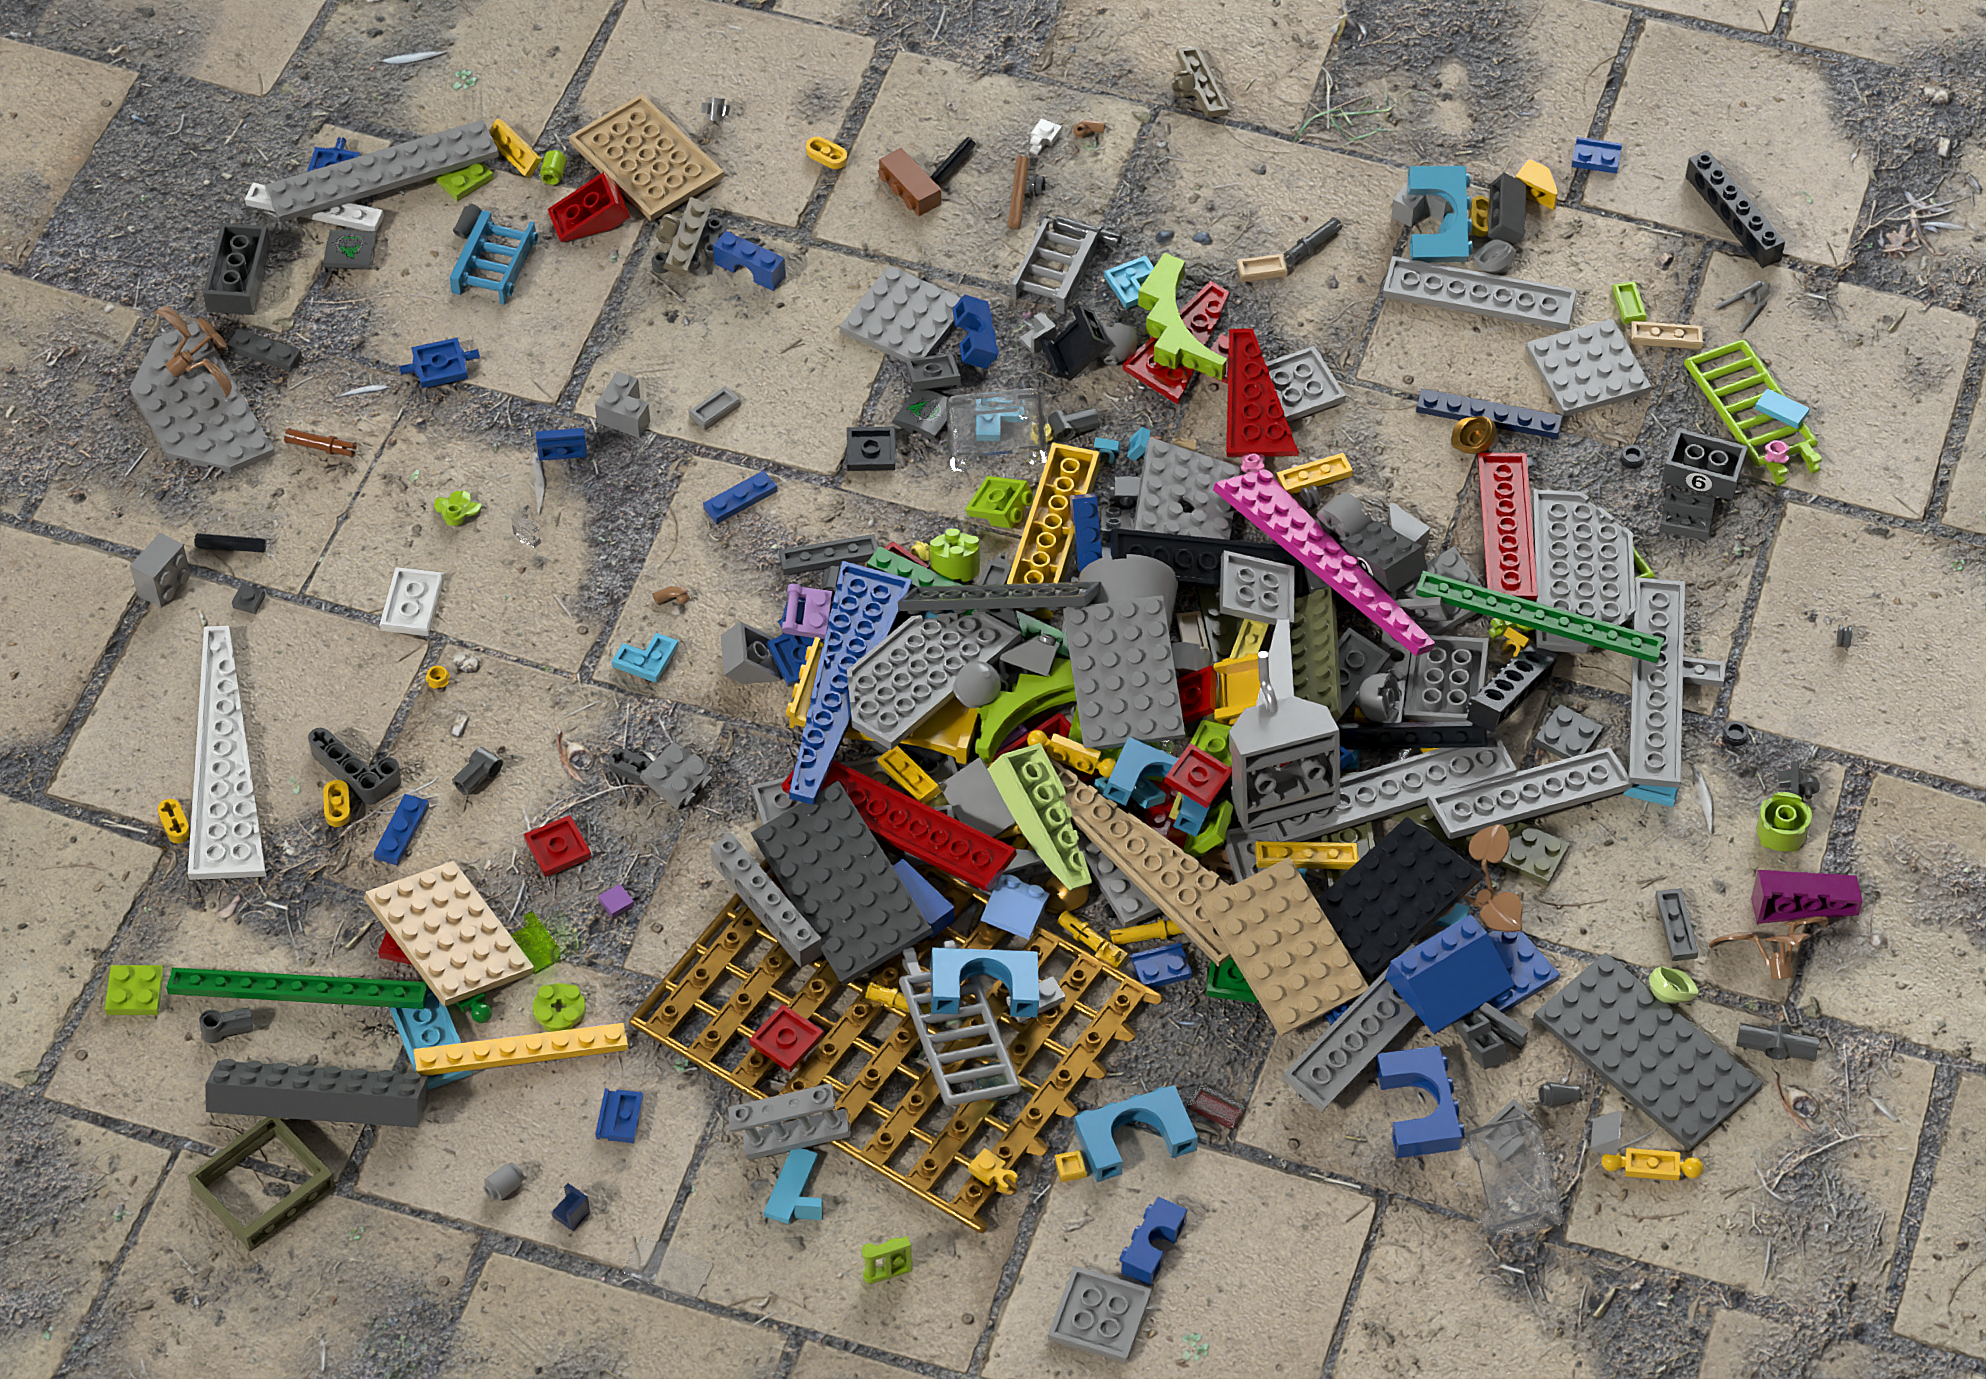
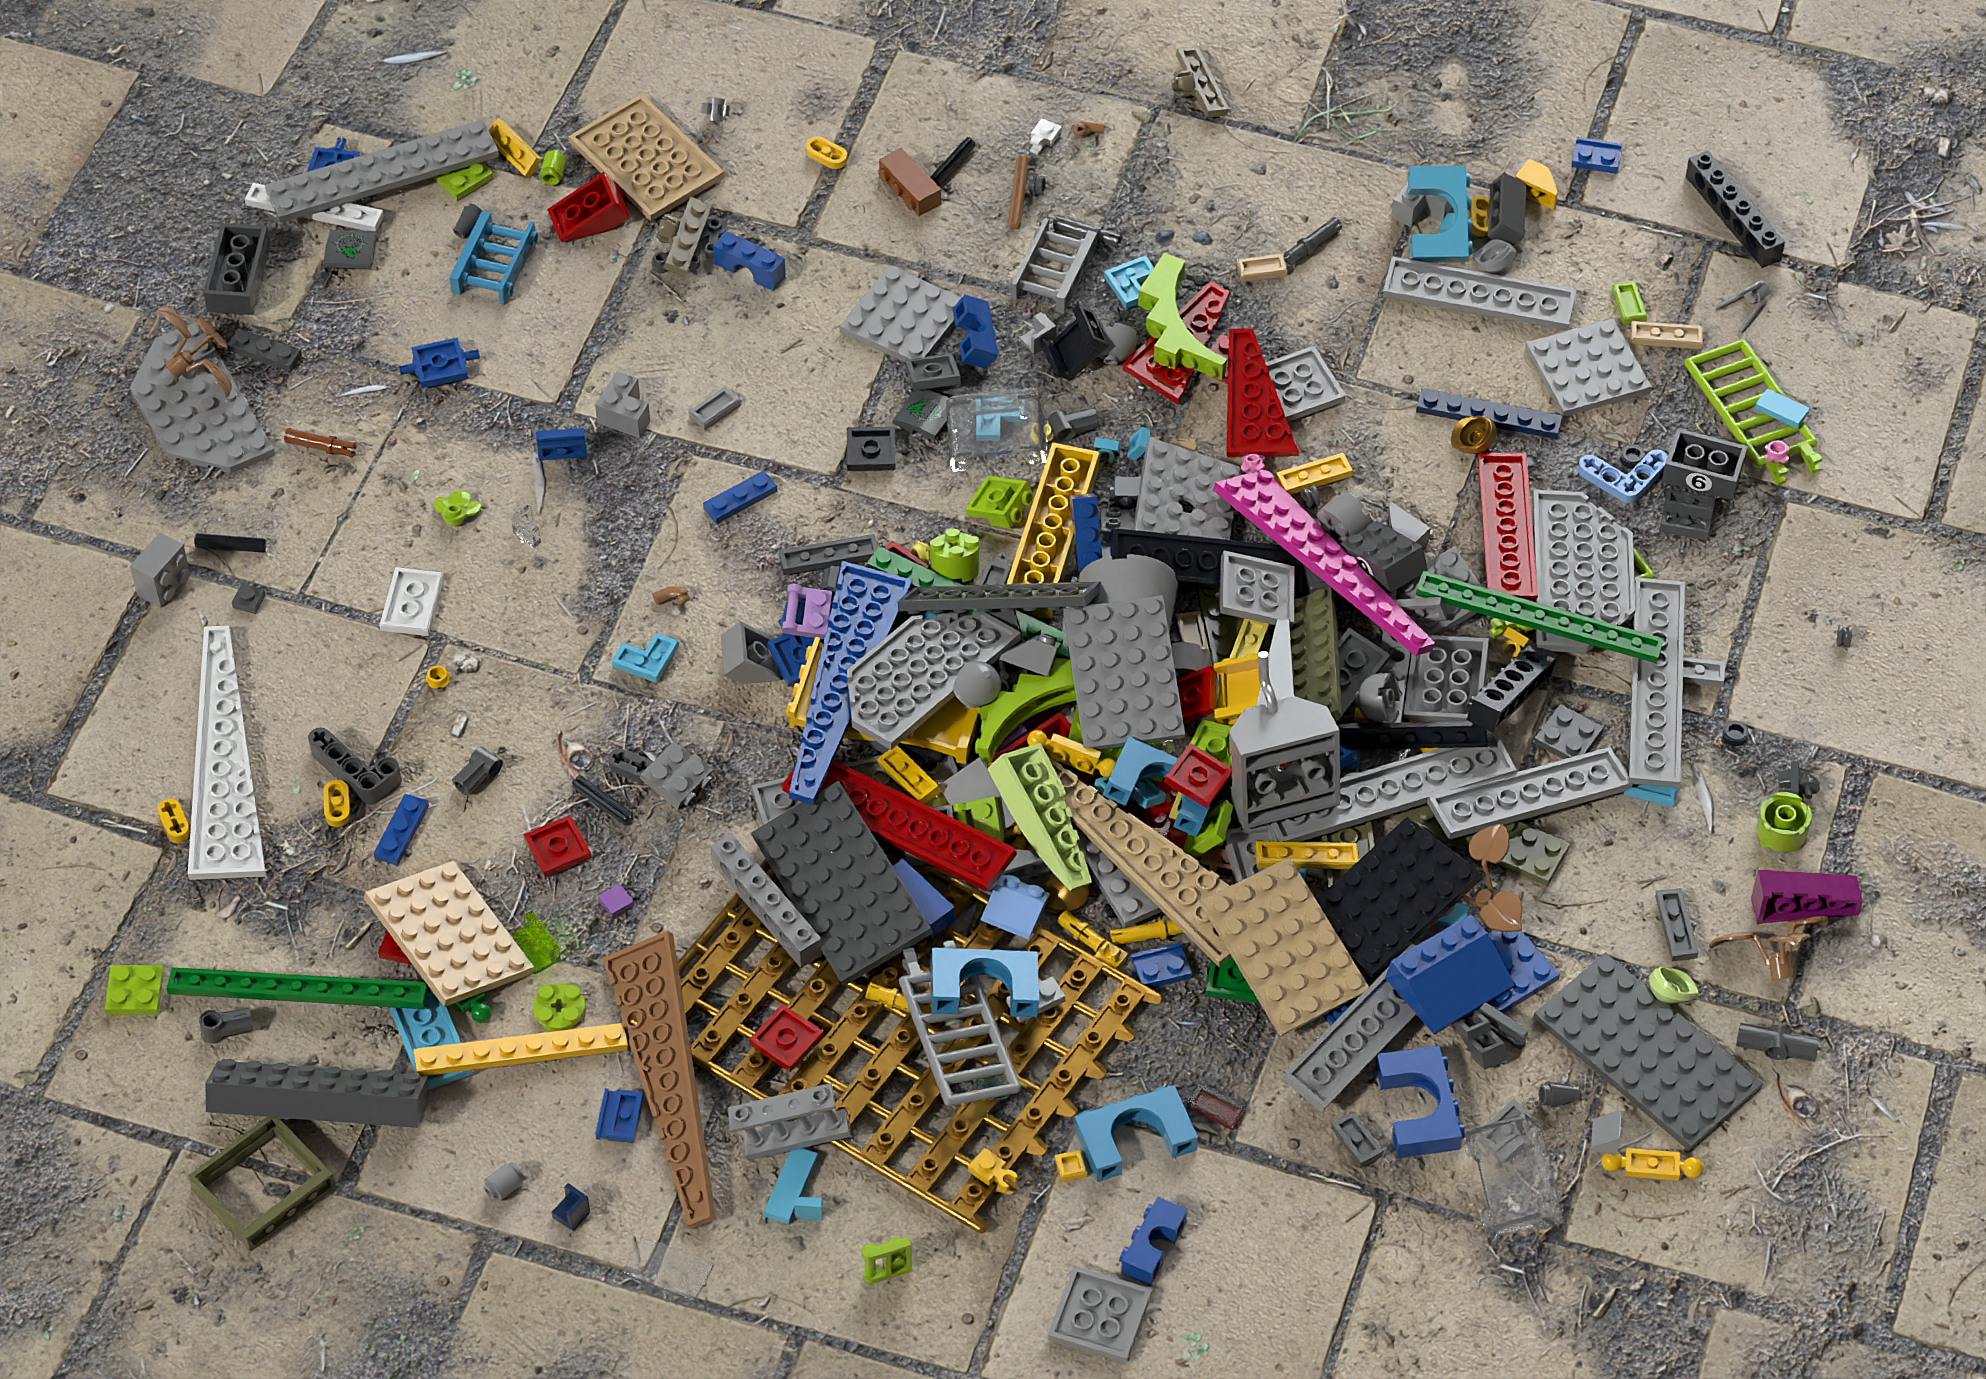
(602, 800): none -> black axle
(650, 988): none -> medium nougat wing
(985, 816): none -> lime plate
(1357, 1139): none -> dark grey plate
(1622, 481): none -> light blue beam

